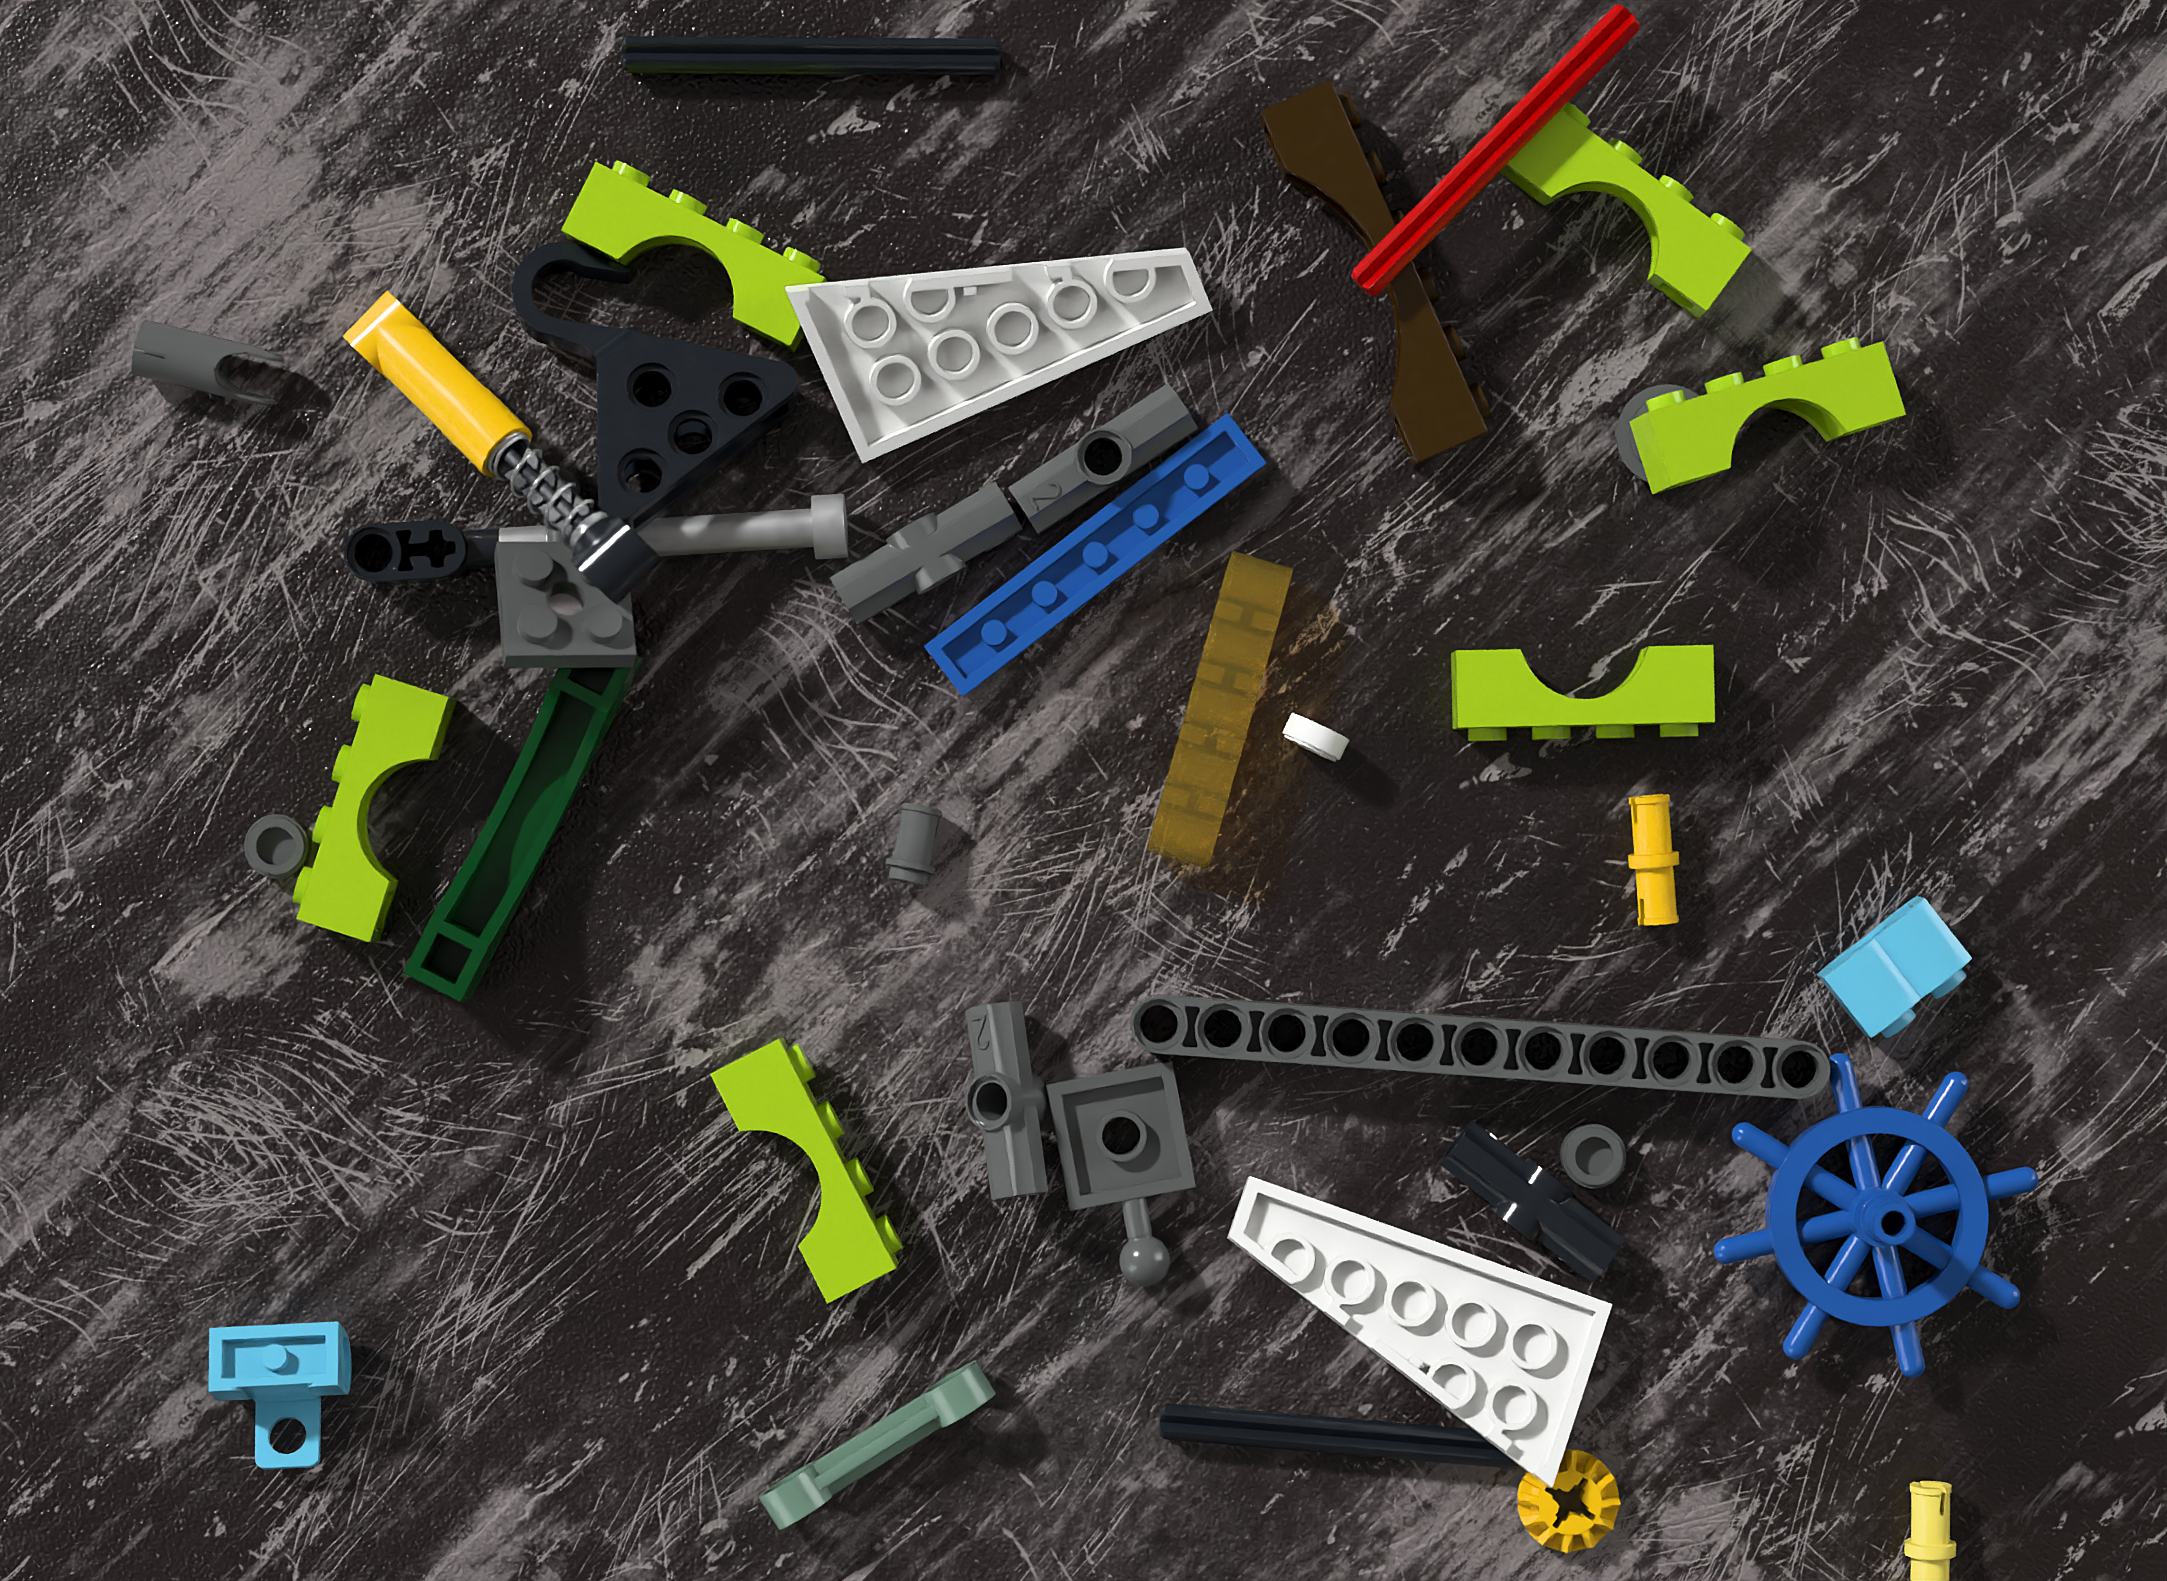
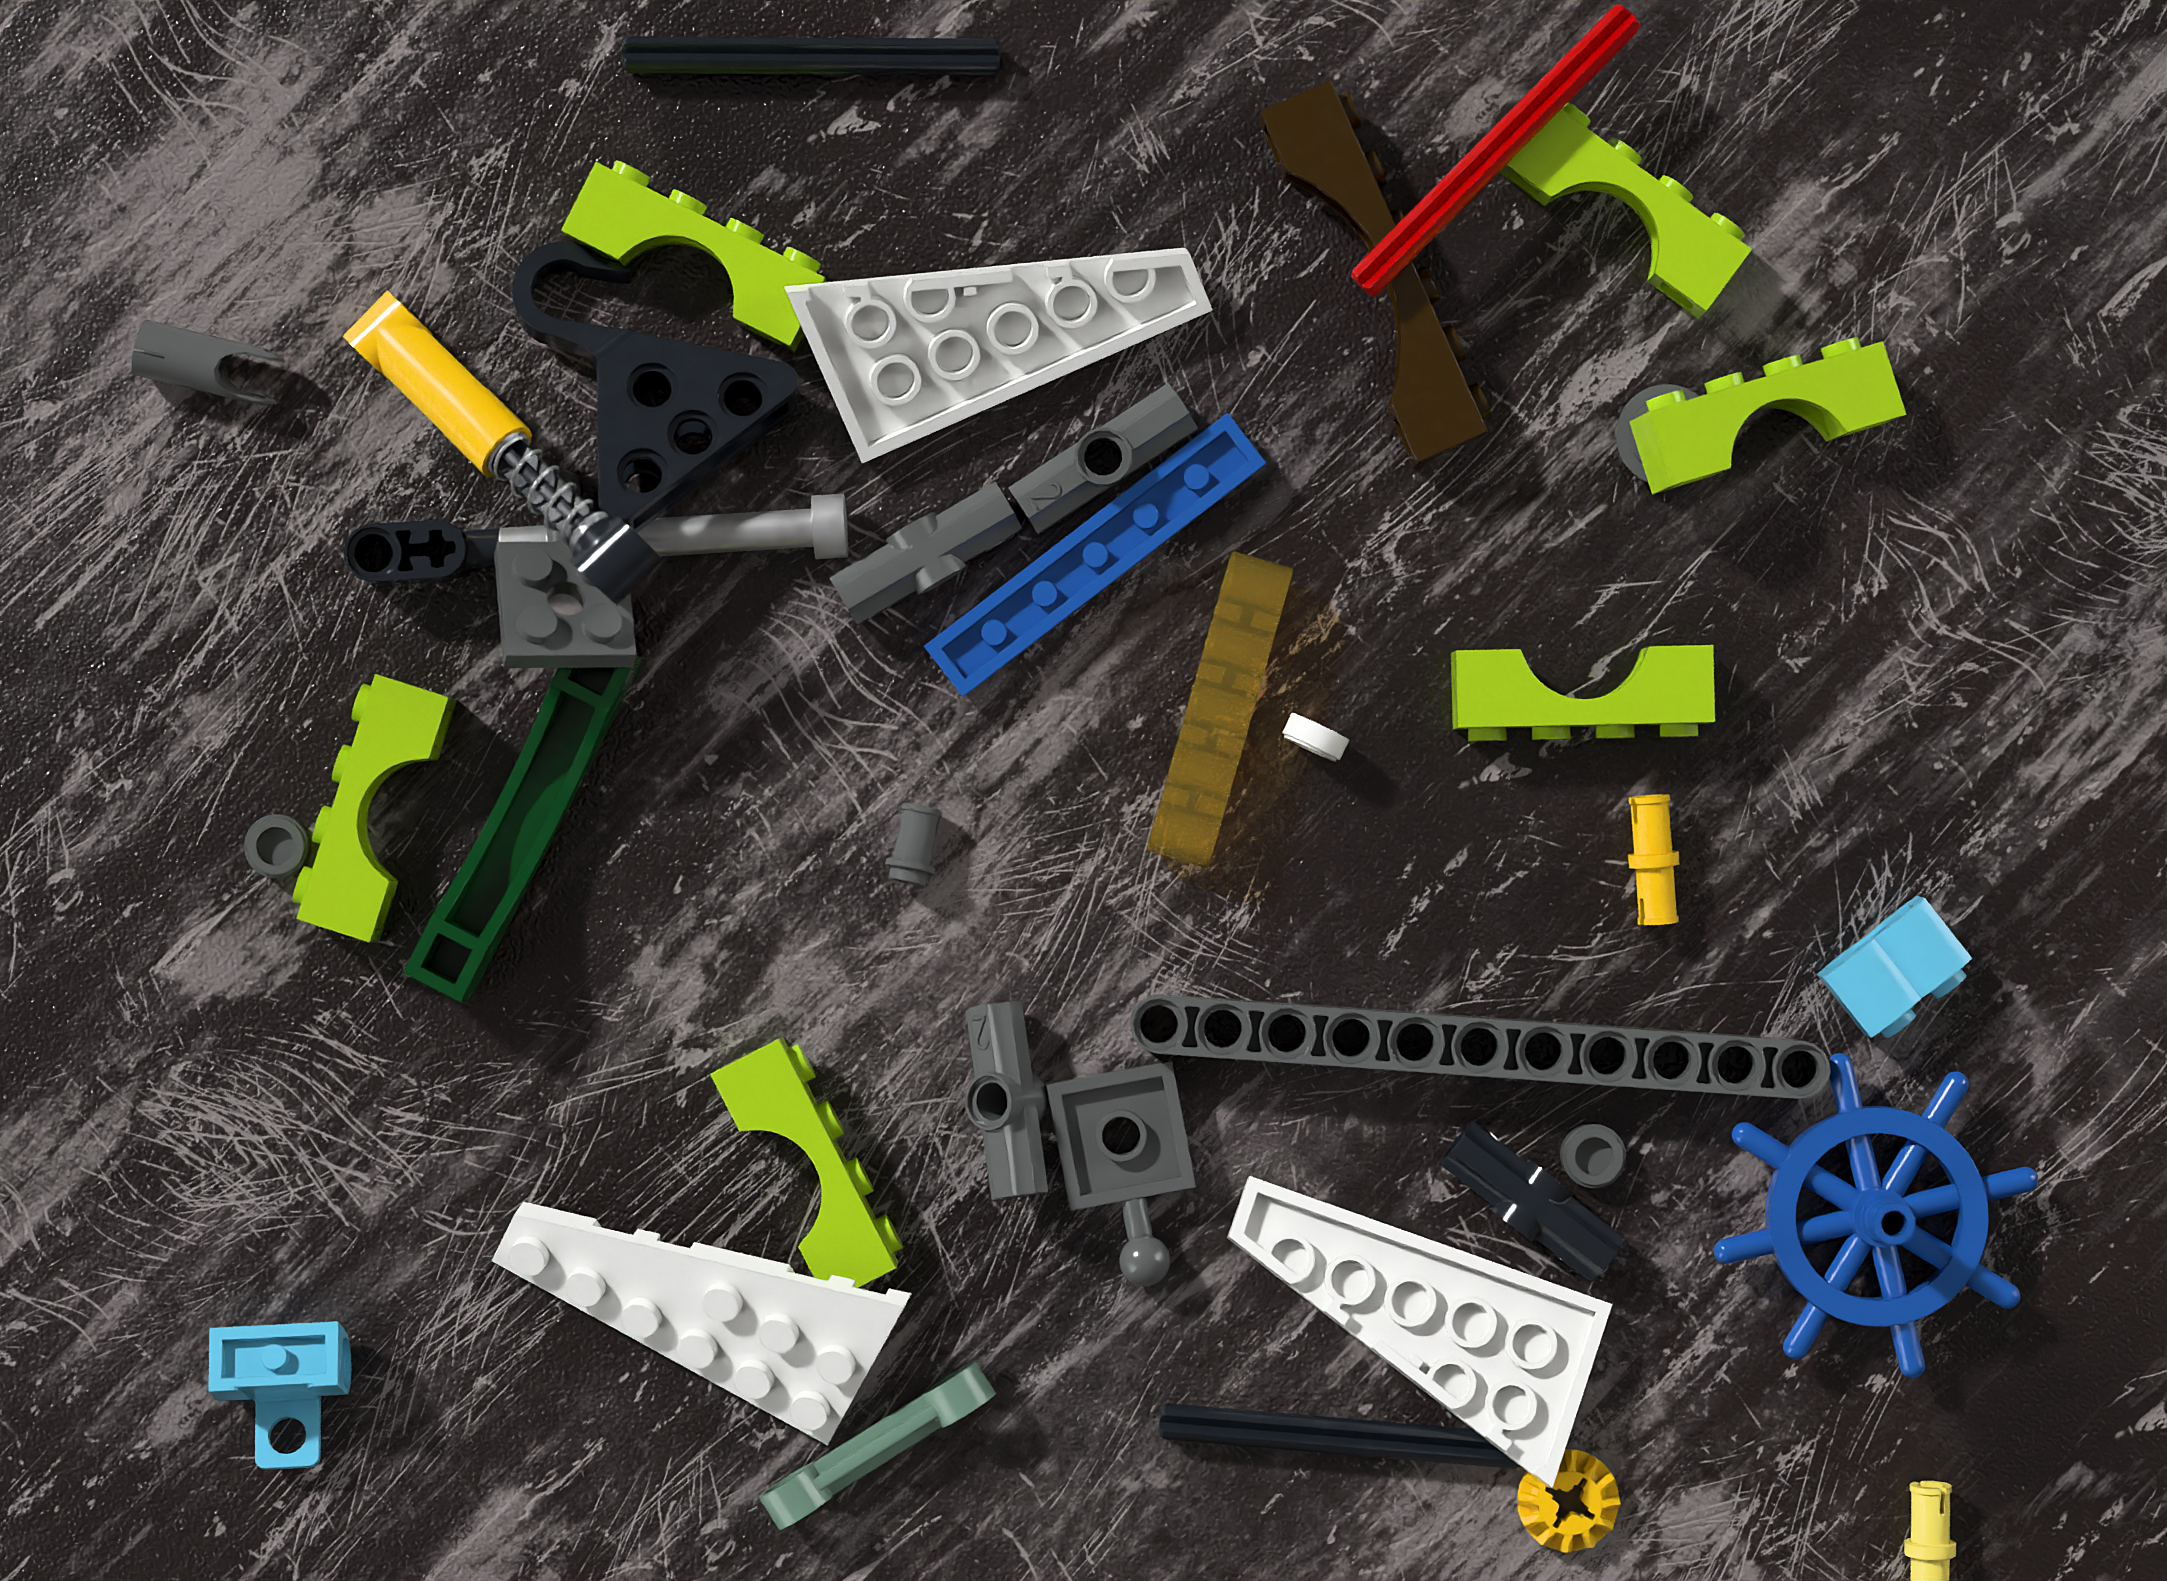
(724, 1314): none -> white wing

